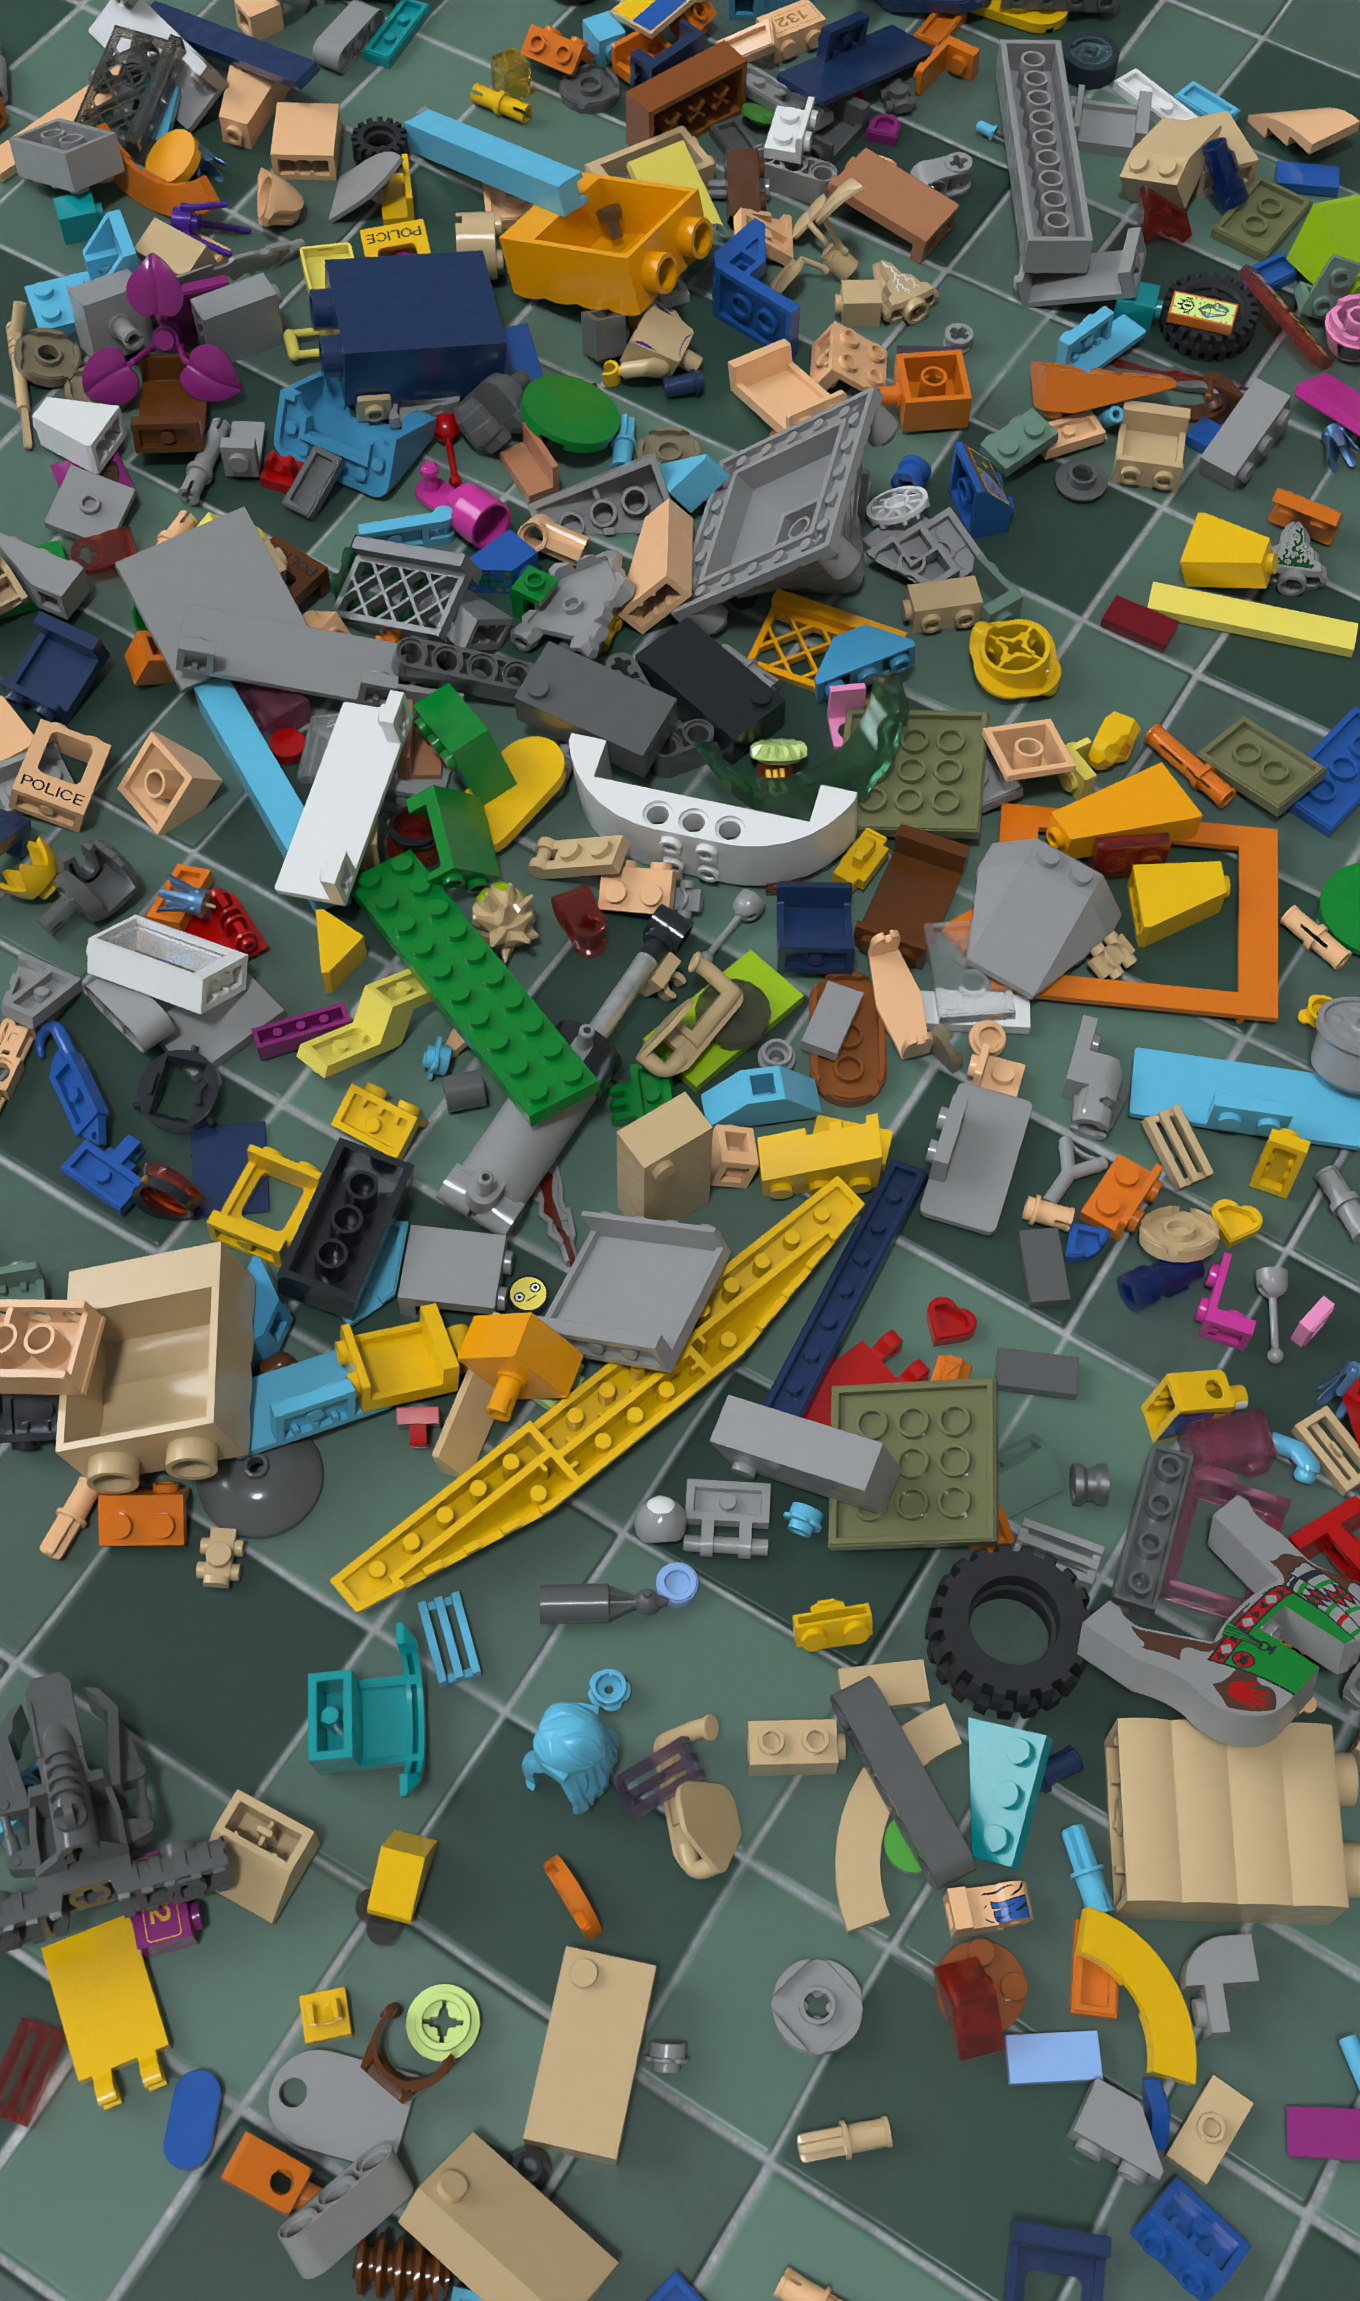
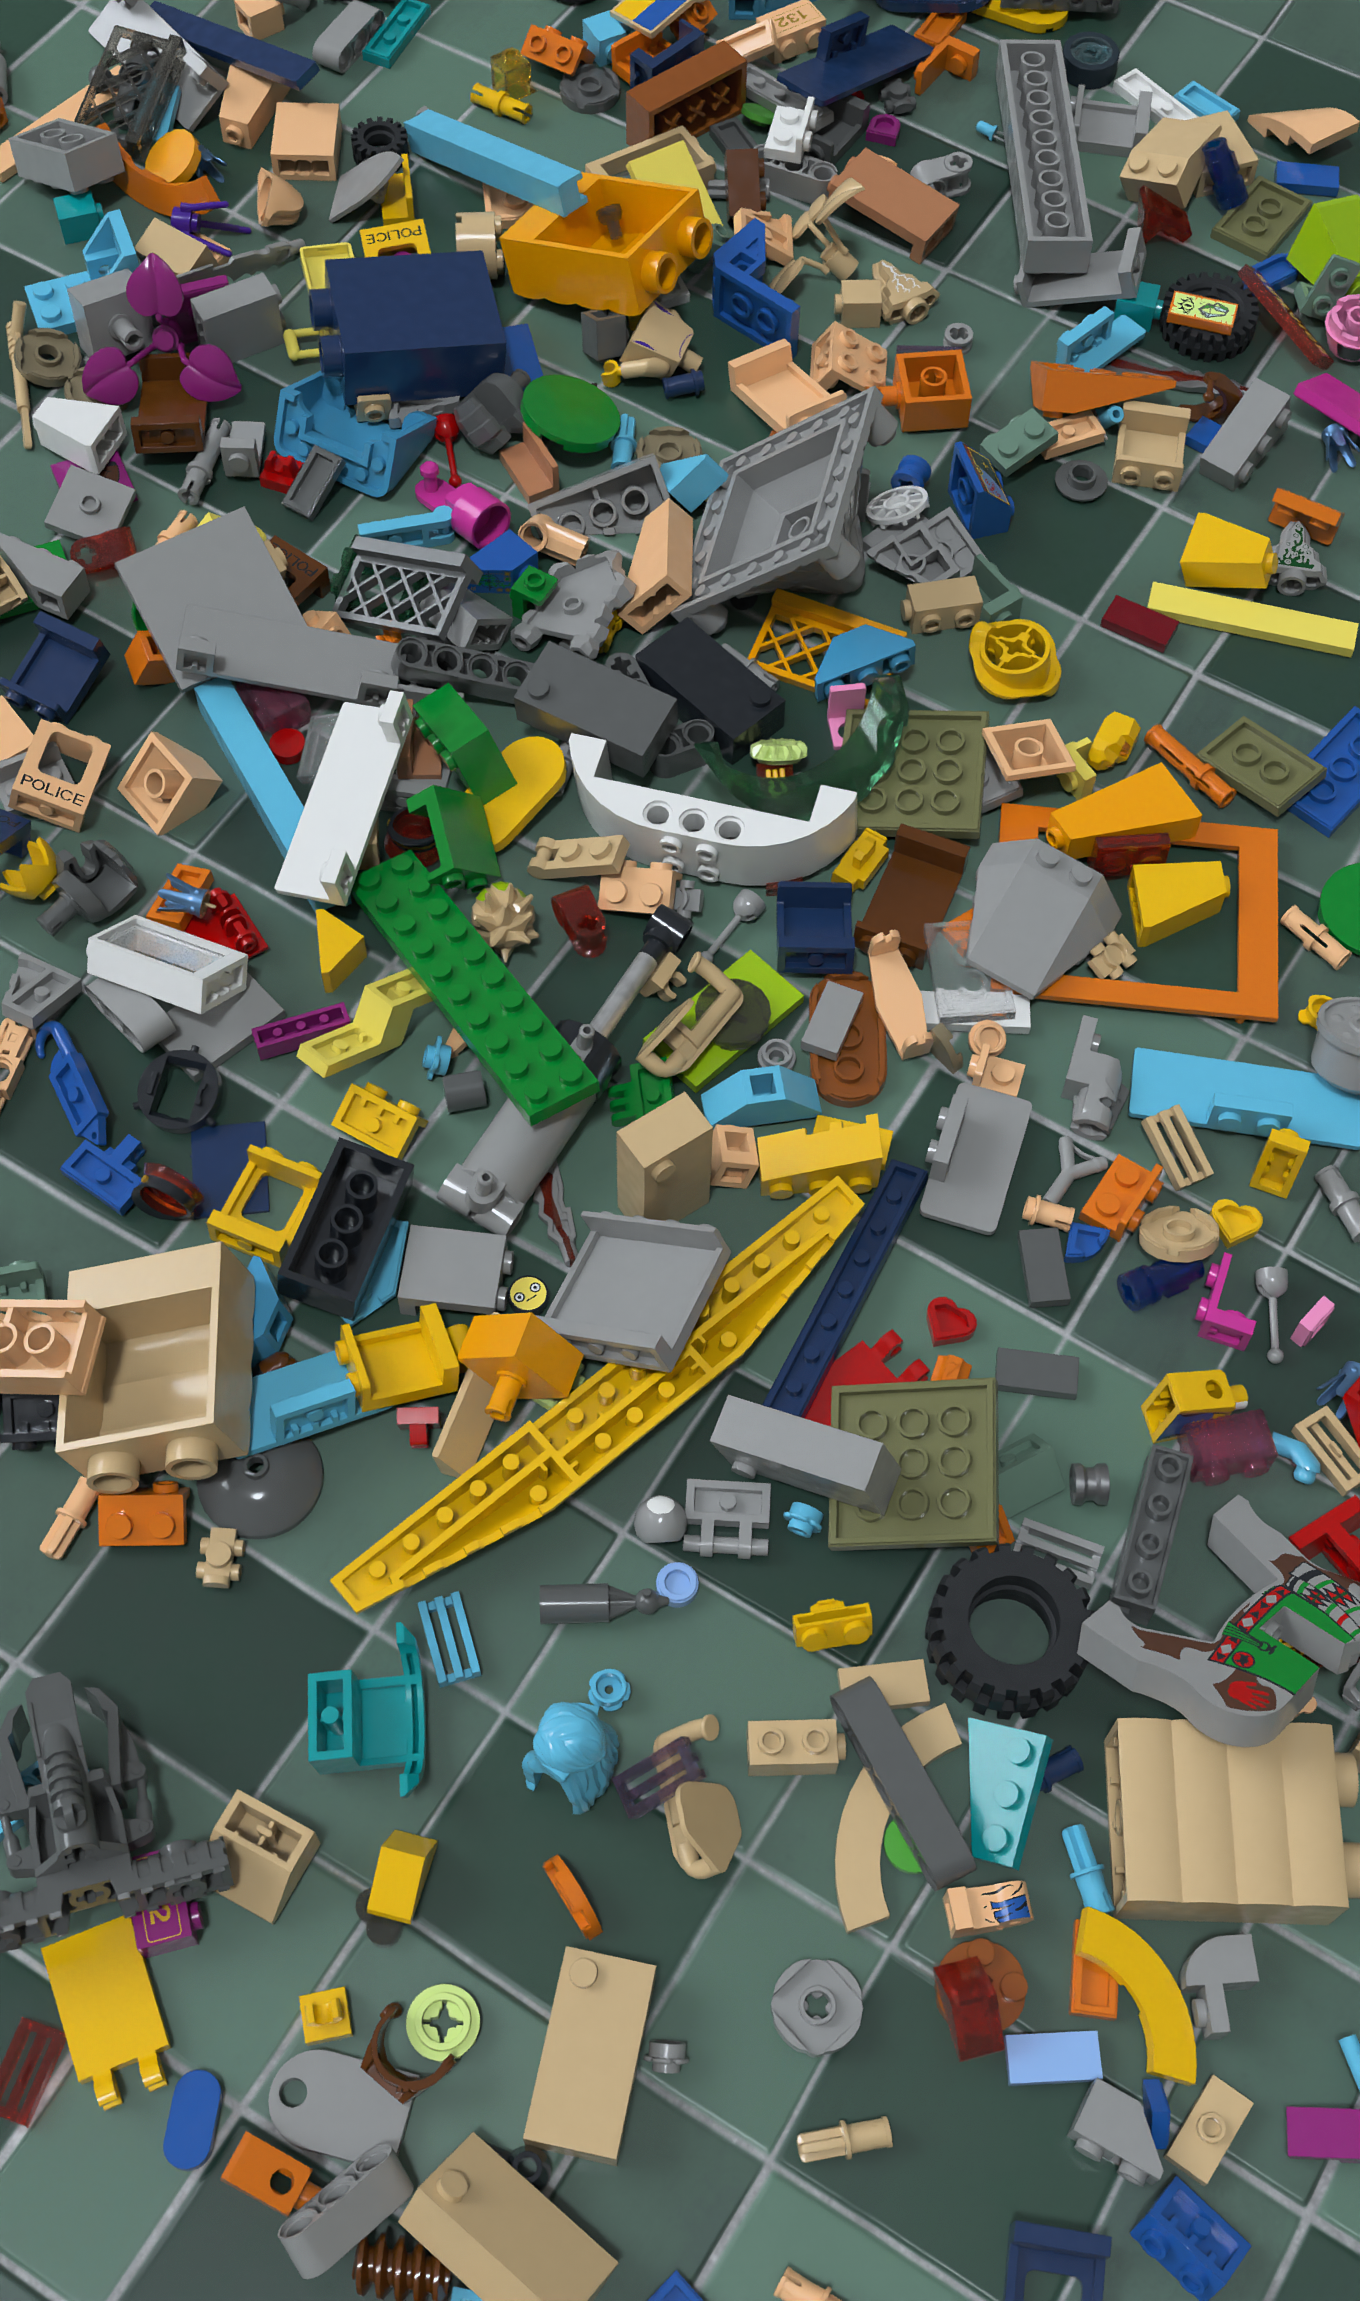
(1219, 1488): clear pink piece -> none

